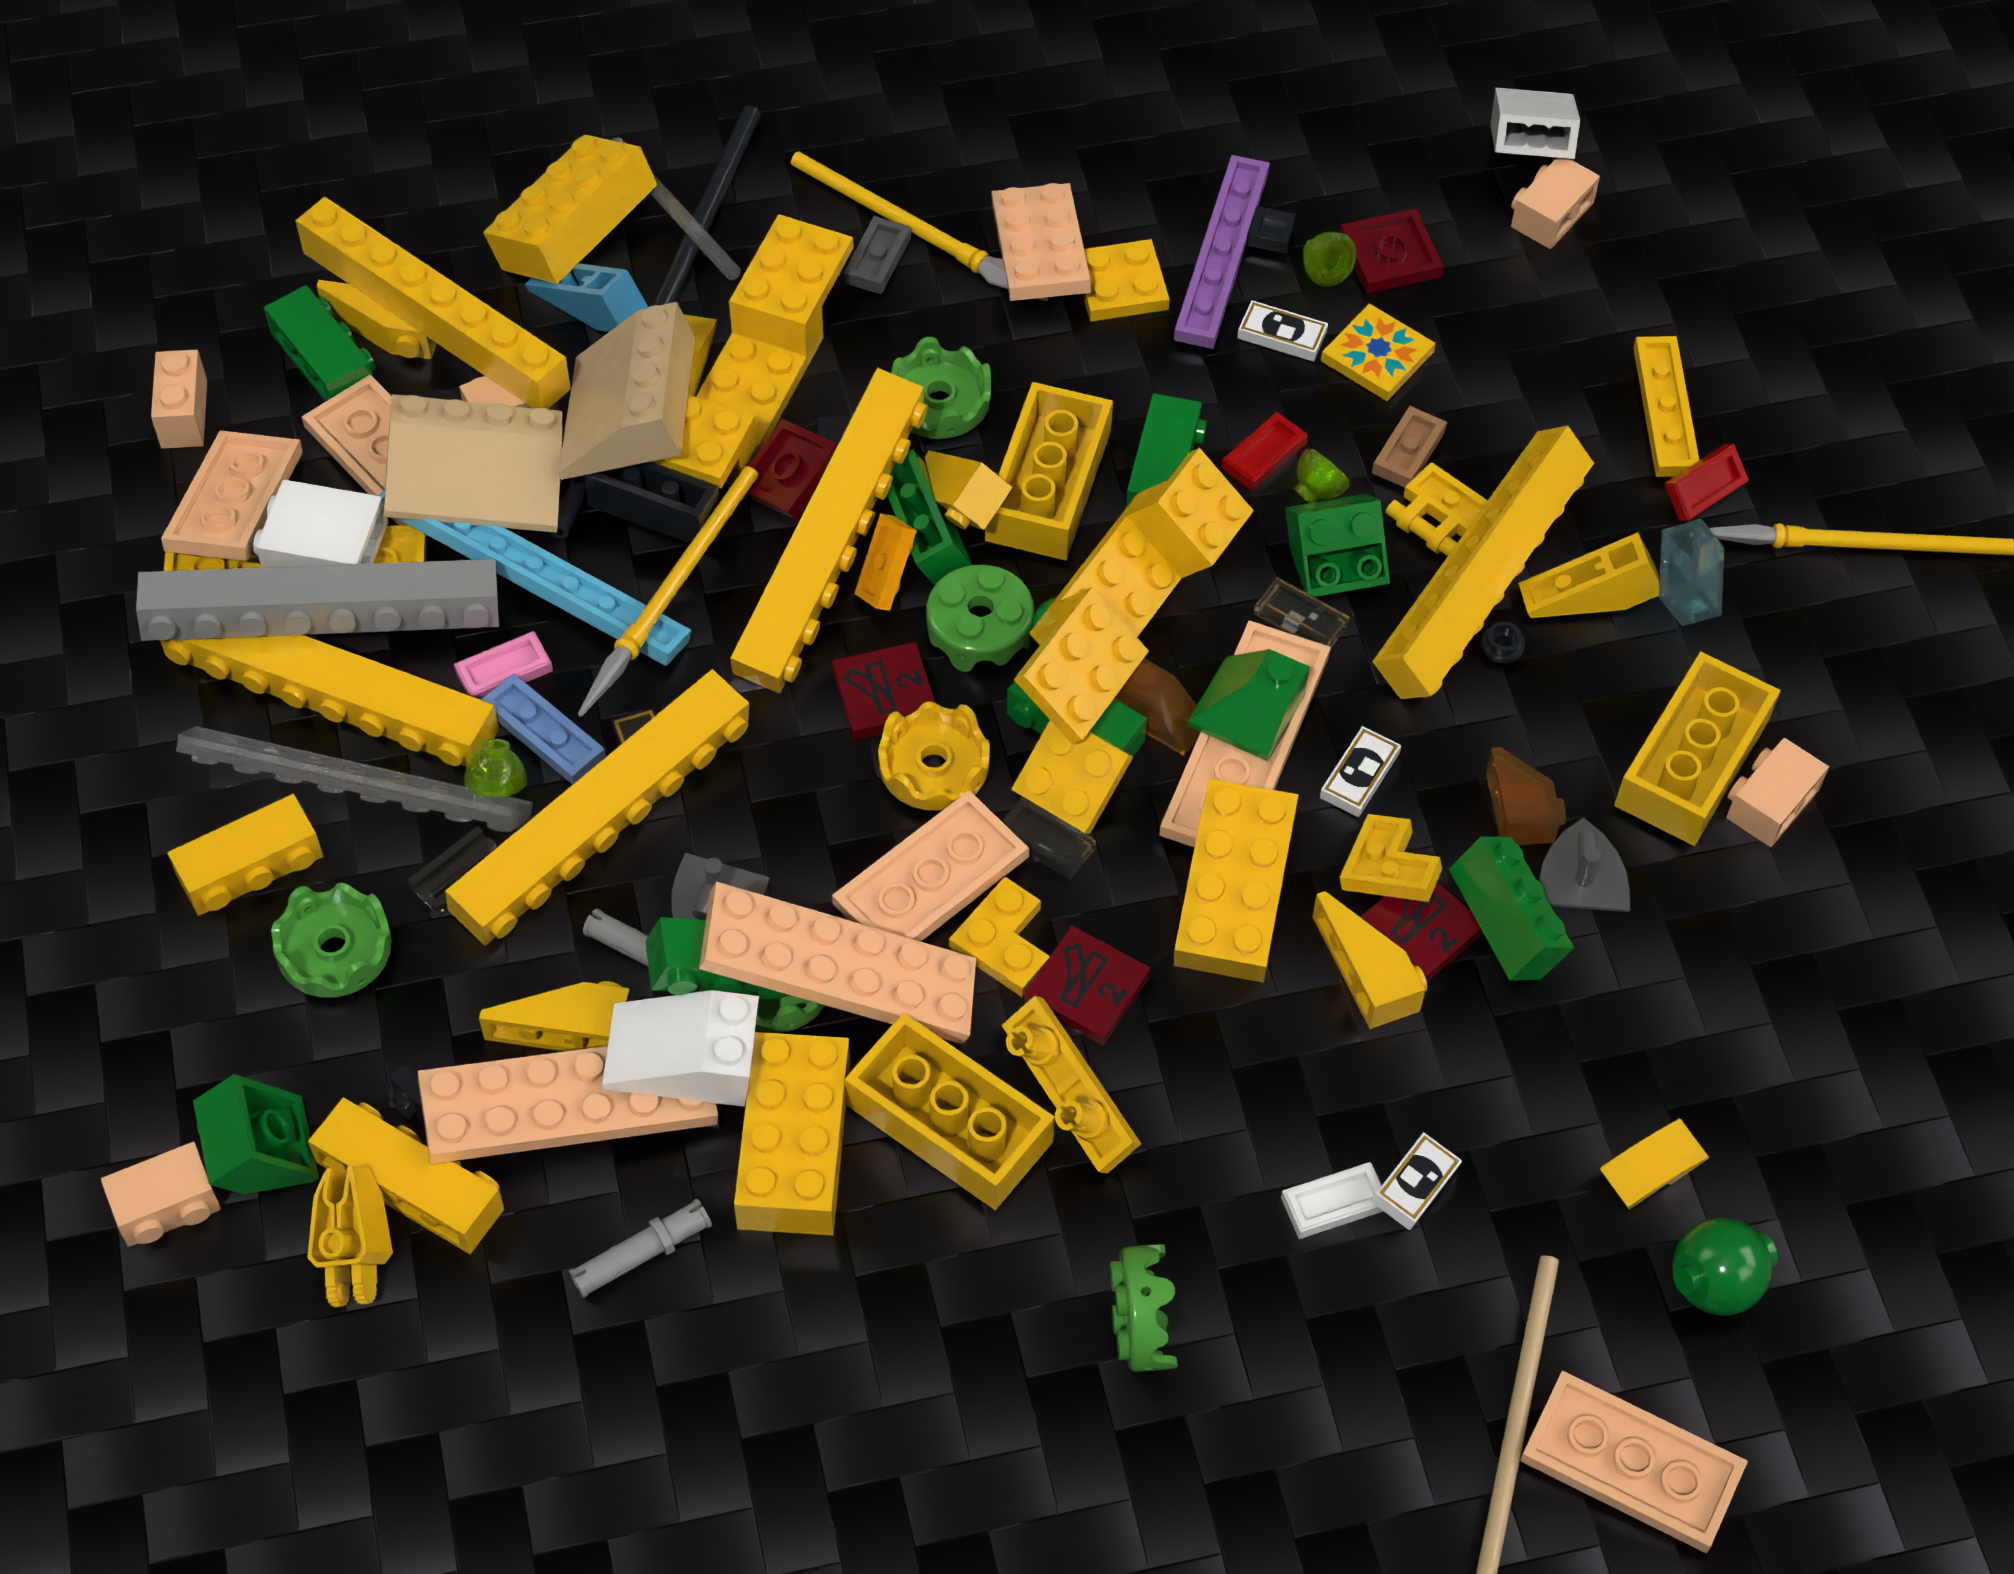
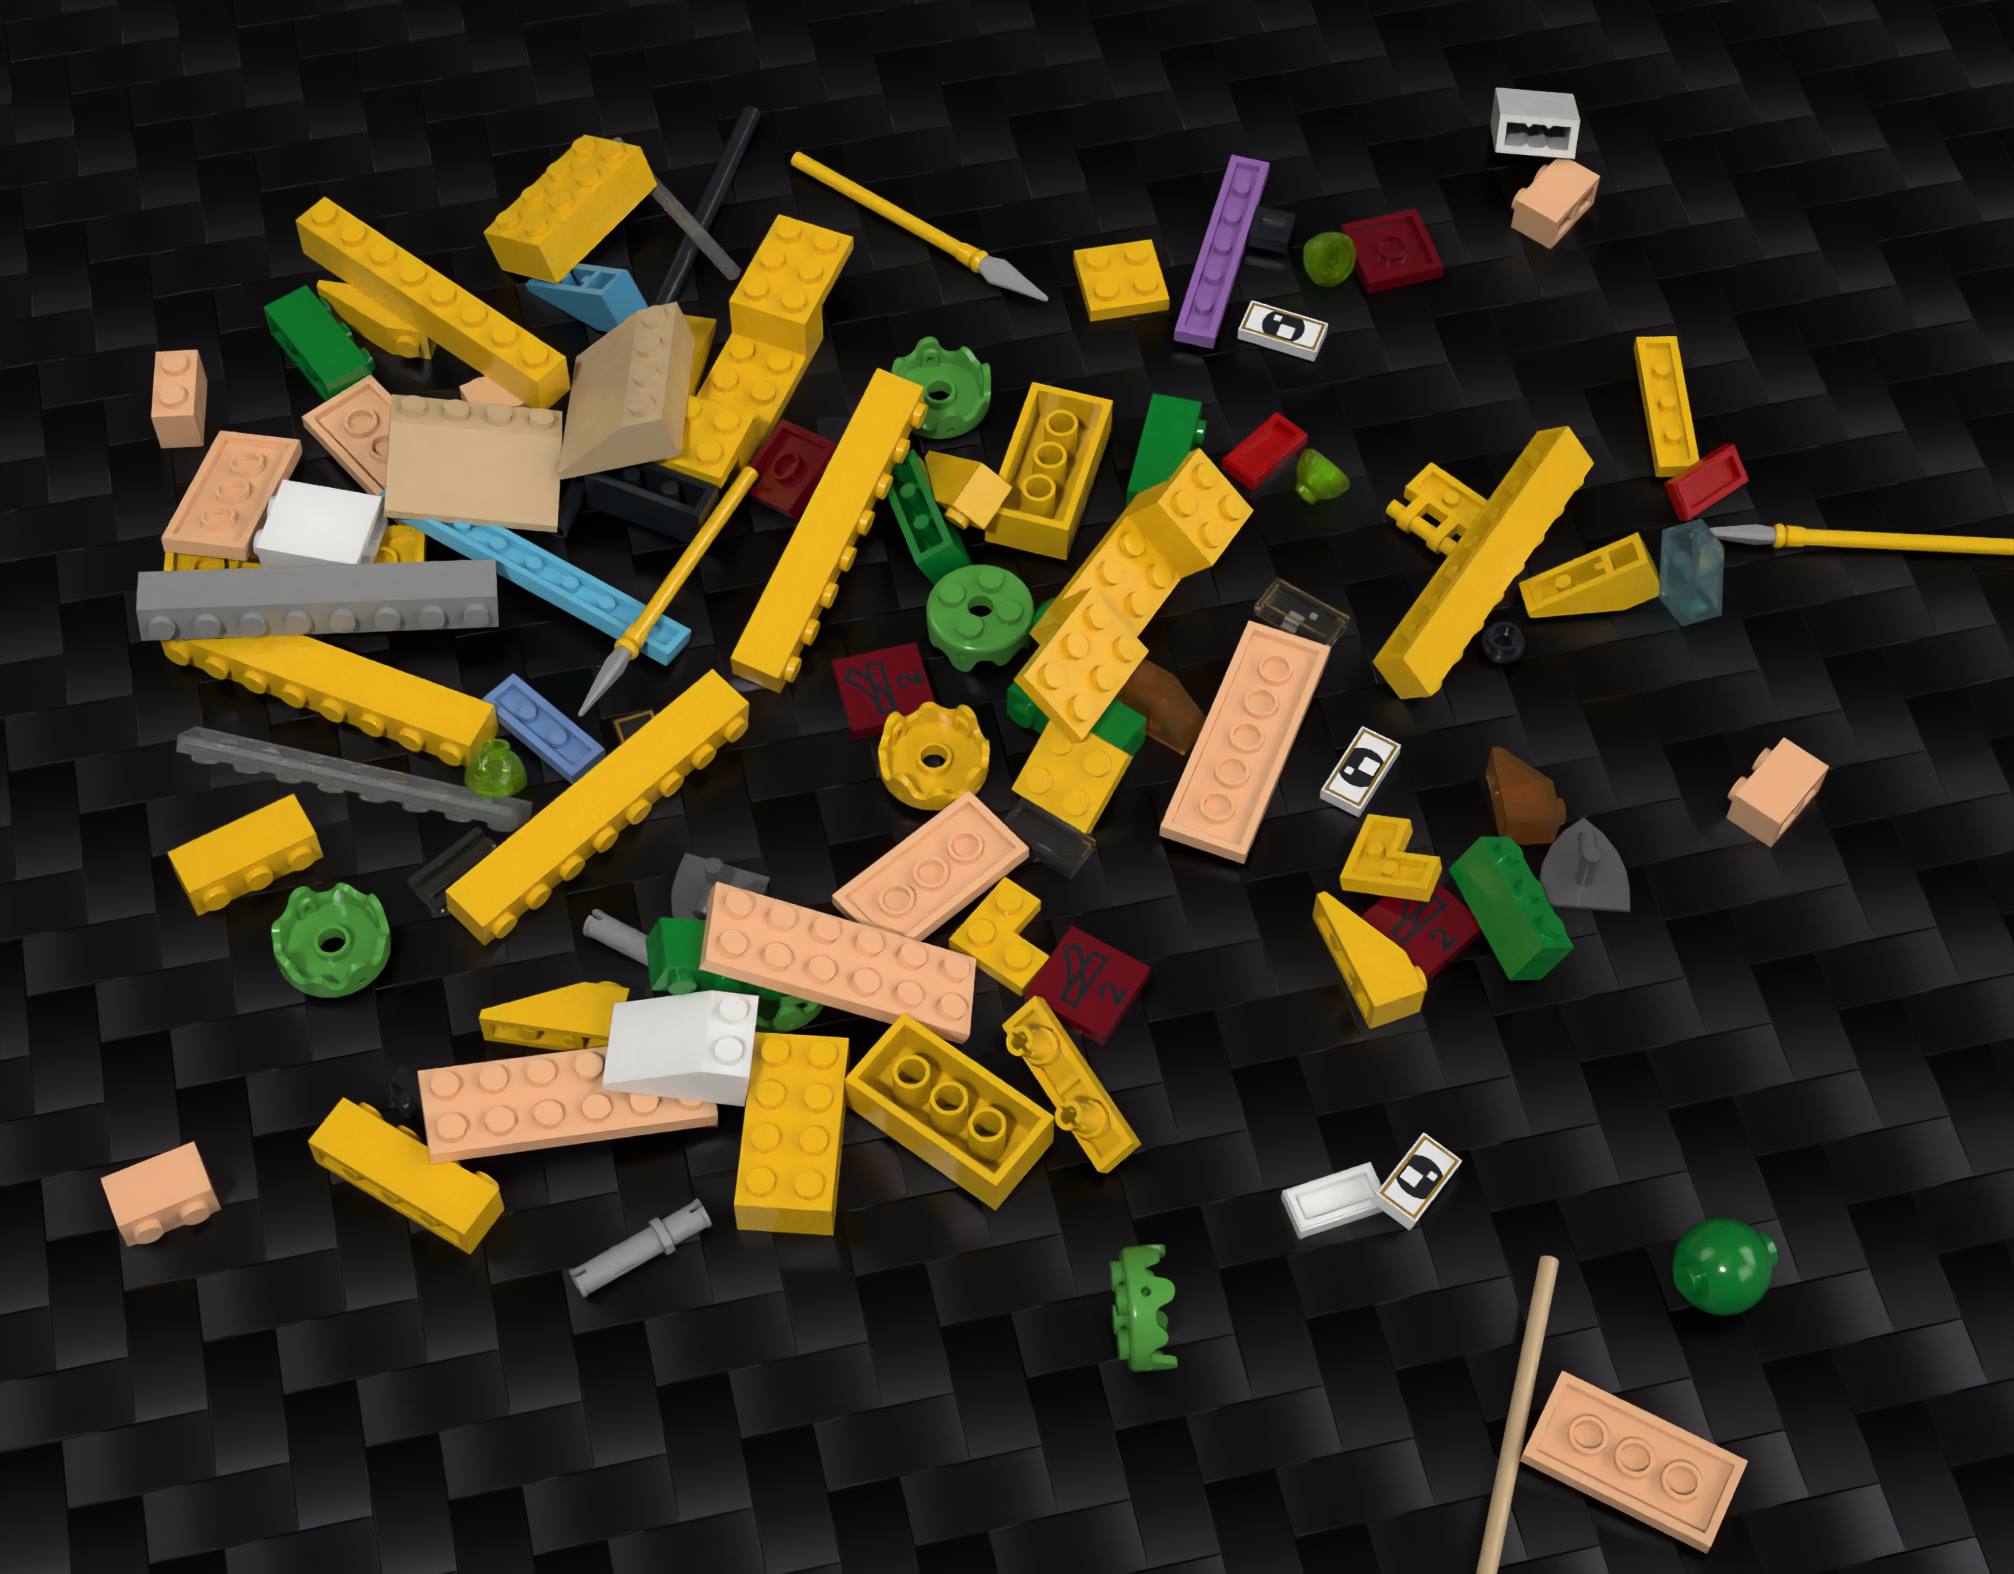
(254, 1136): green slope -> none
(349, 1232): yellow hinge -> none
(490, 668): bright pink tile -> none
(877, 255): dark grey plate -> none
(885, 562): light orange plate -> none
(1040, 242): light nougat plate -> none
(1235, 880): yellow brick -> none
(1252, 701): green slope -> none
(1338, 544): green slope -> none
(1378, 352): tile -> none
(1409, 447): medium nougat plate -> none
(1654, 1163): yellow slope -> none
(1697, 748): yellow brick -> none

